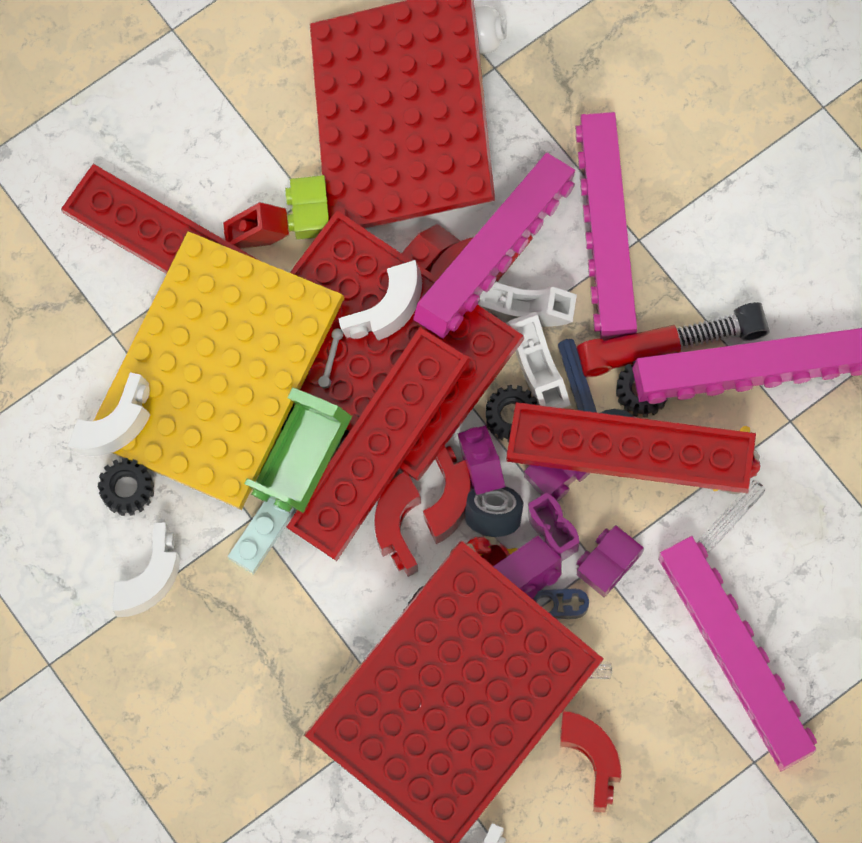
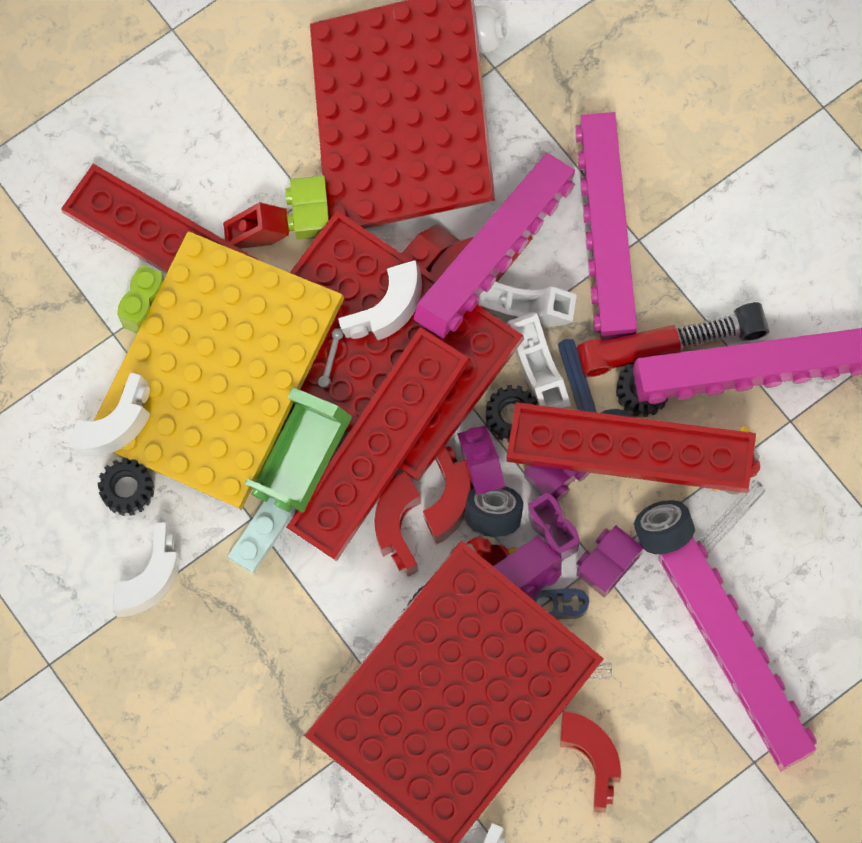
(136, 303): none -> lime brick
(664, 527): none -> black wheel

